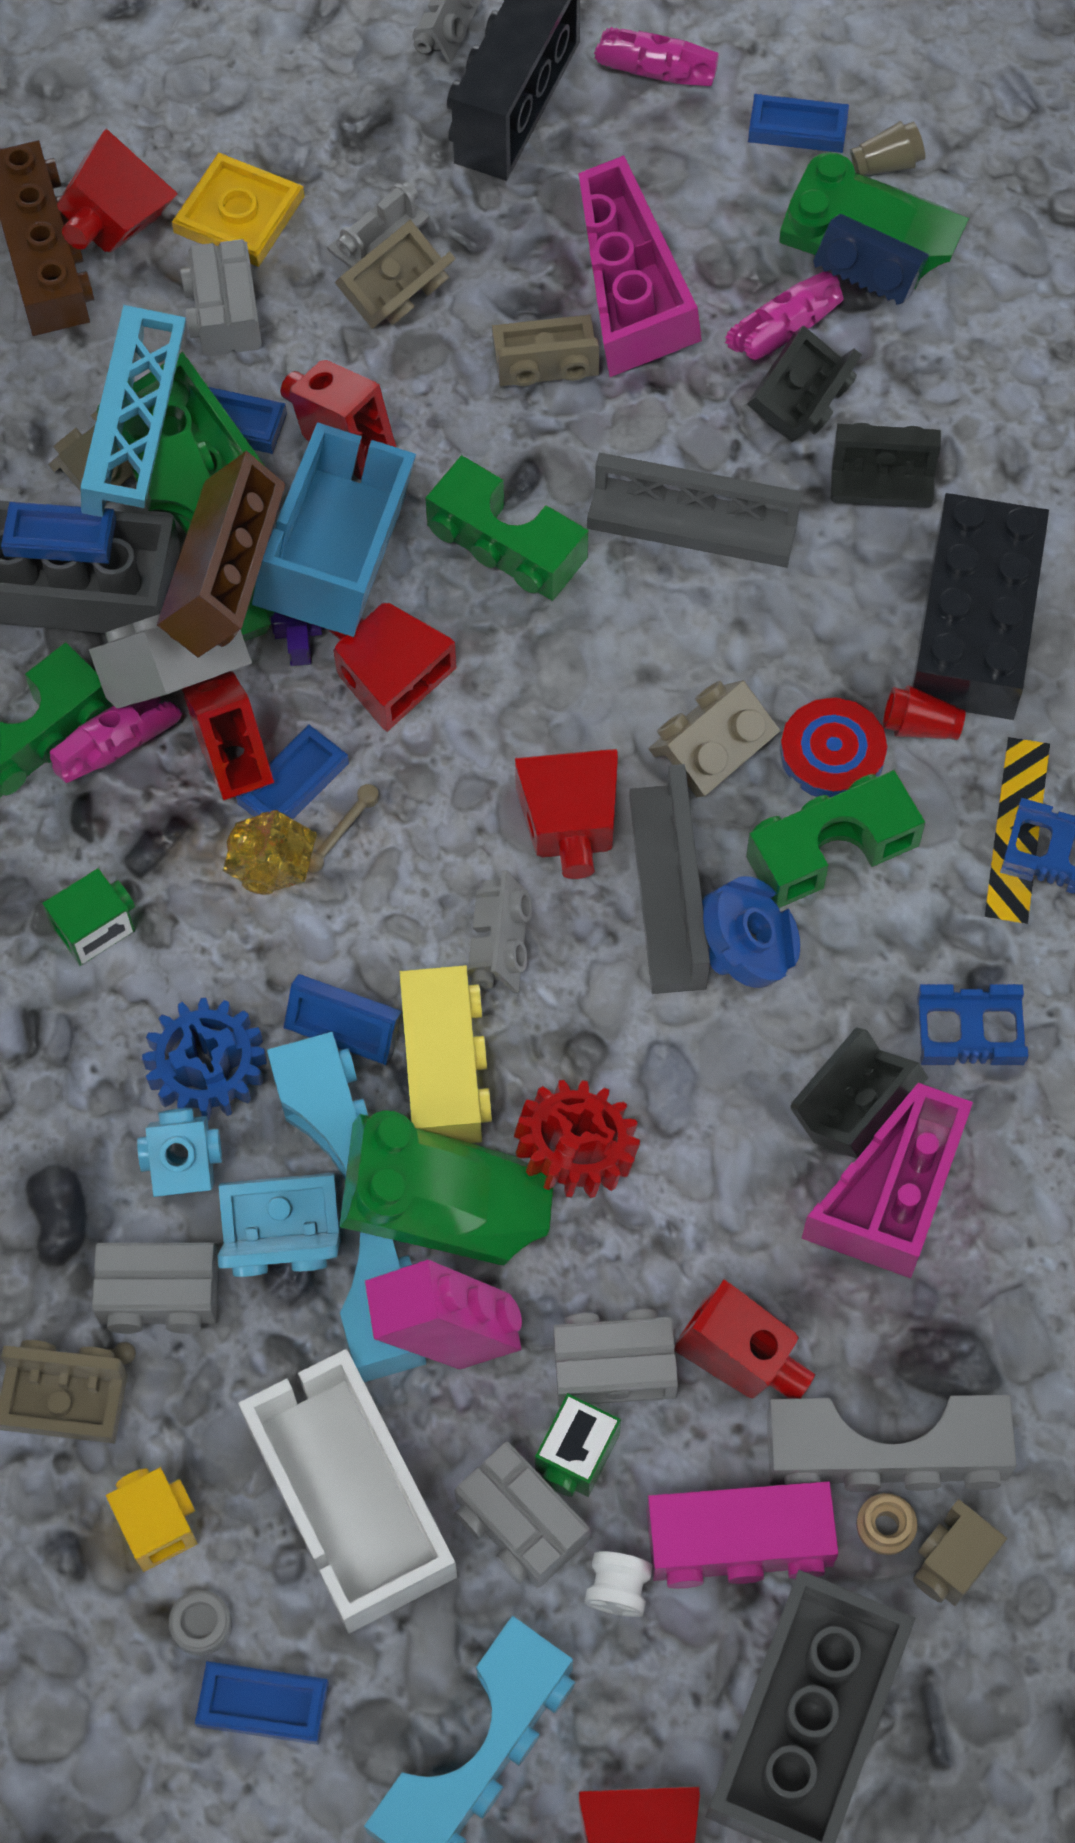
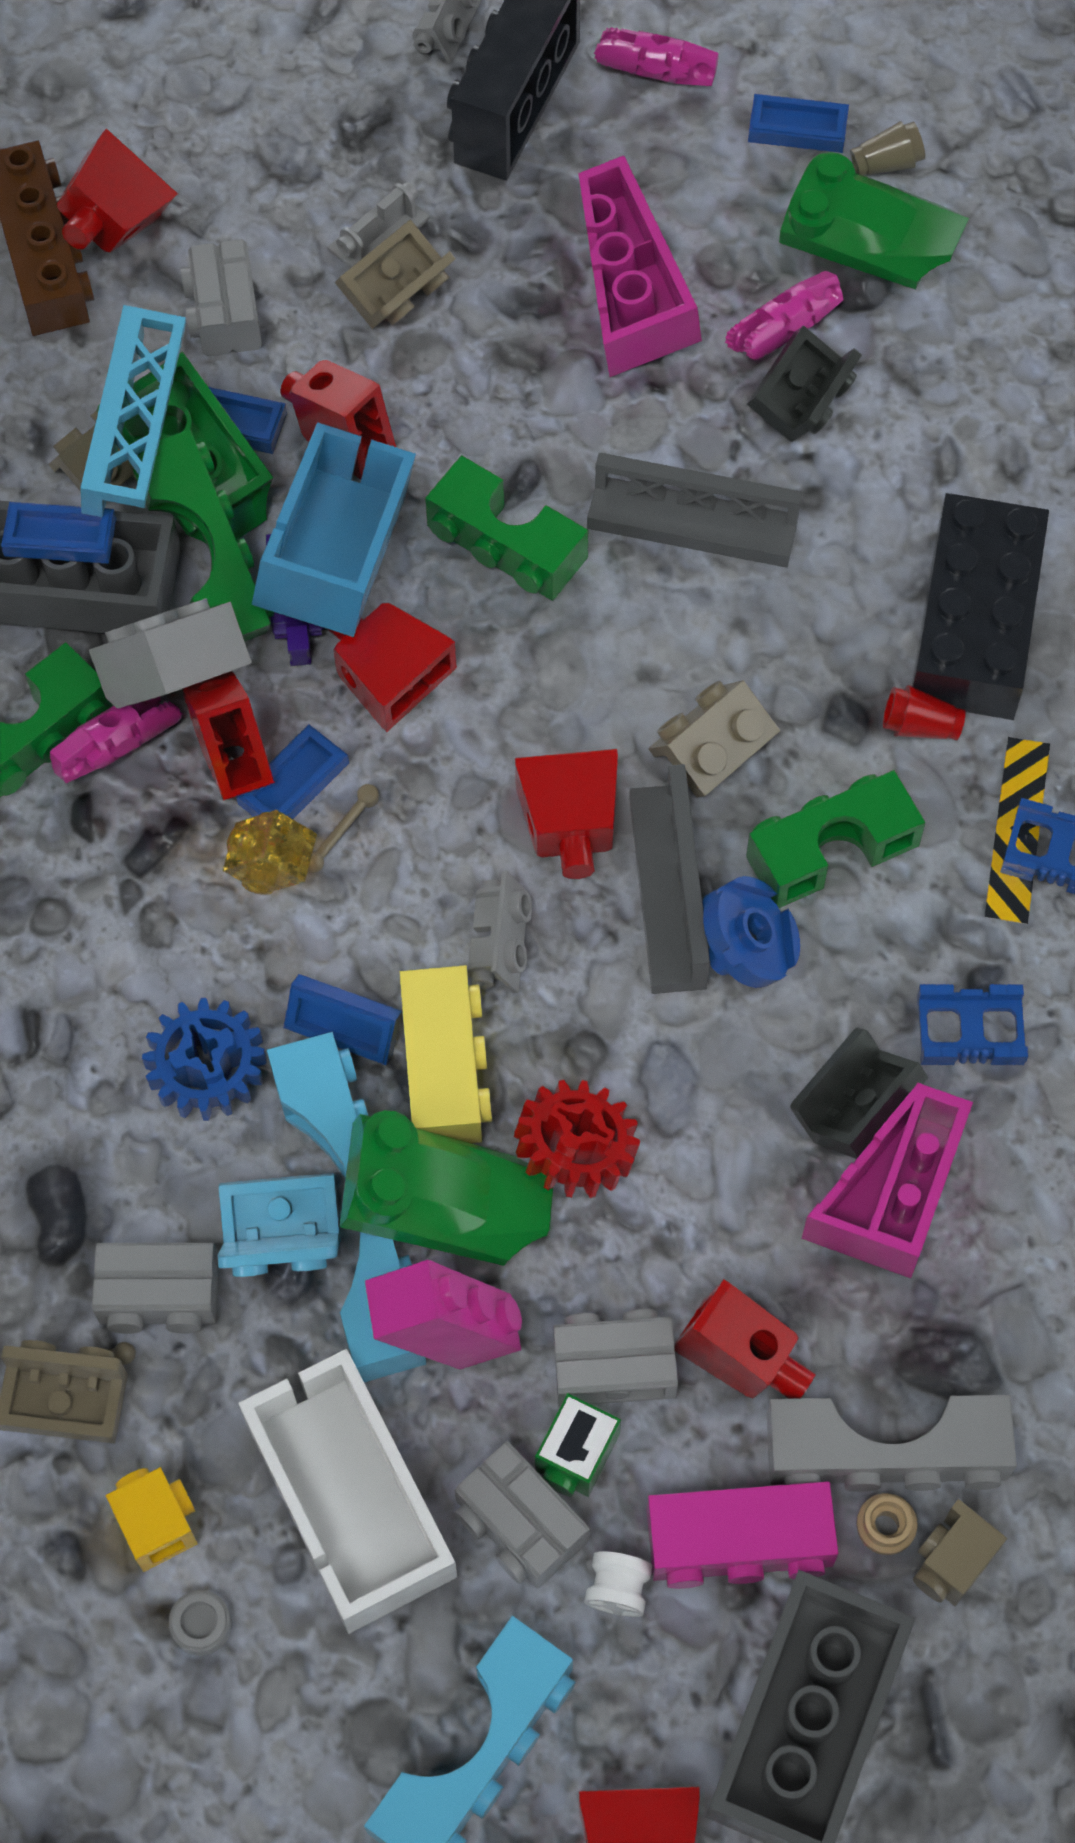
(90, 915): green brick -> none
(173, 1173): medium azure brick -> none
(221, 555): reddish brown brick -> none
(238, 204): yellow tile -> none
(262, 1703): blue tile -> none
(545, 350): dark tan bracket -> none
(832, 745): red tile -> none
(870, 258): dark blue brick -> none
(884, 465): pearl dark grey bracket -> none

